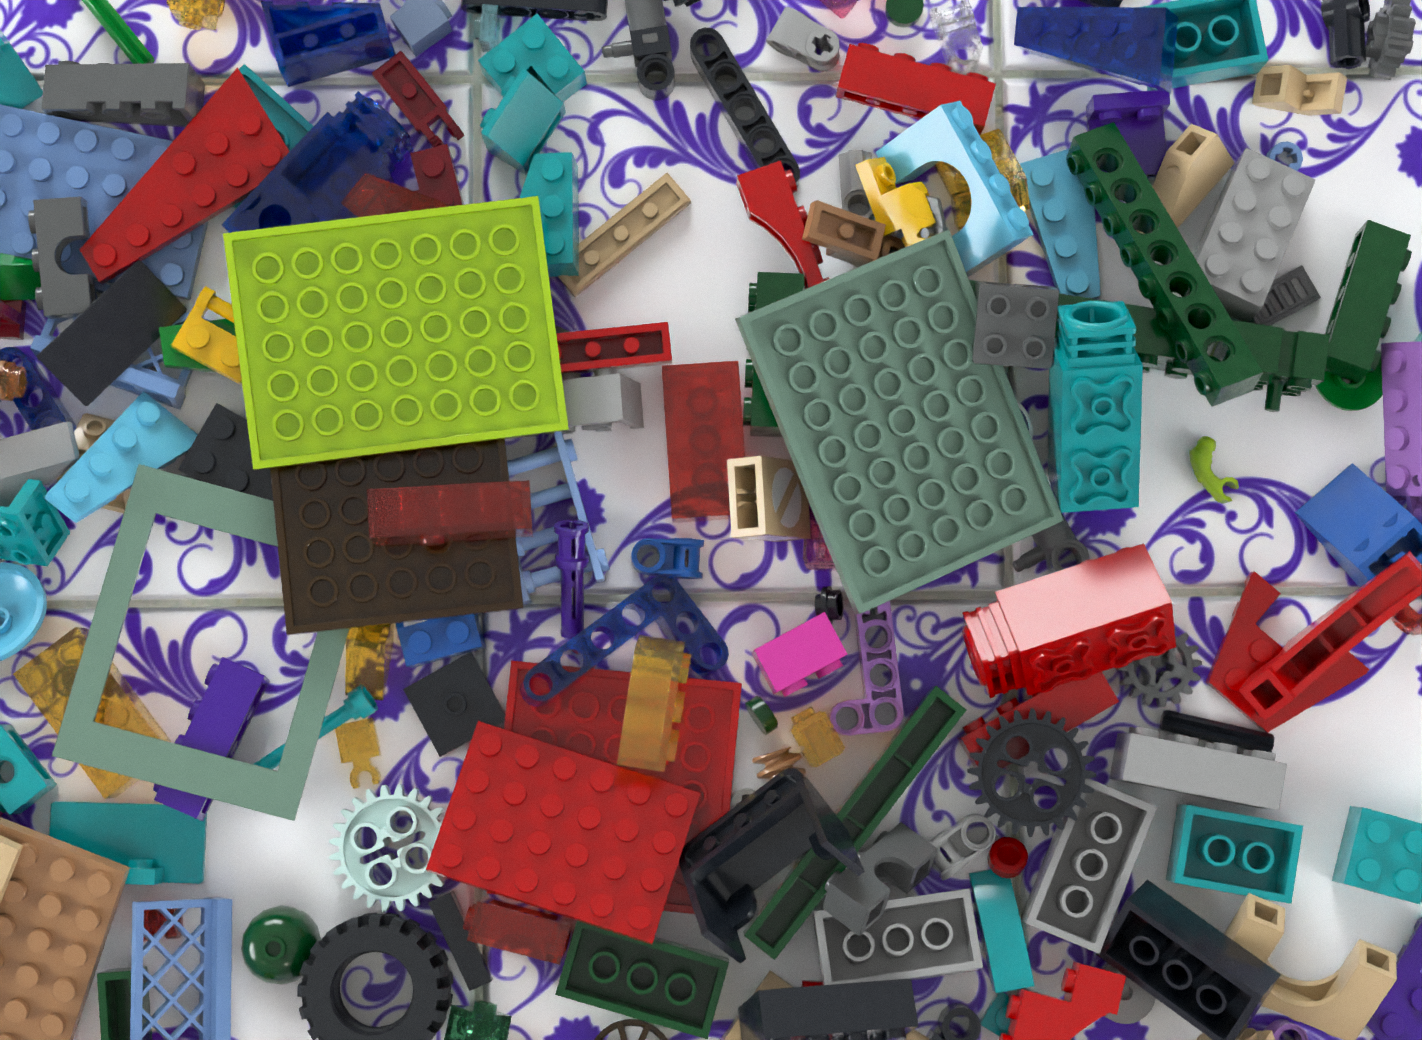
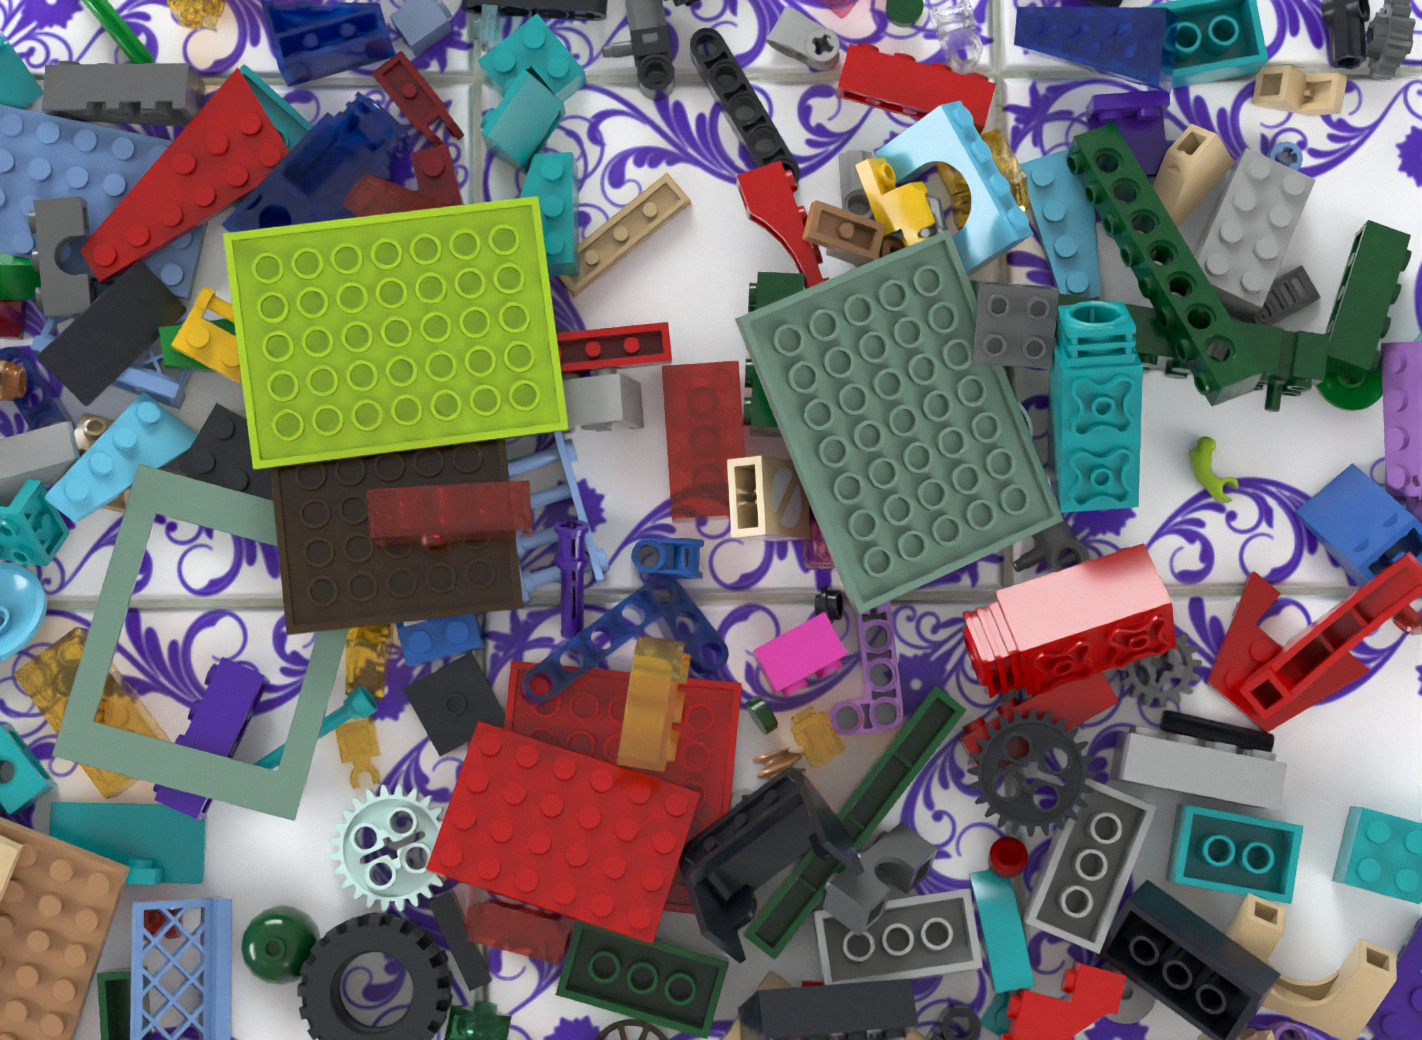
(958, 846): light grey piece -> none

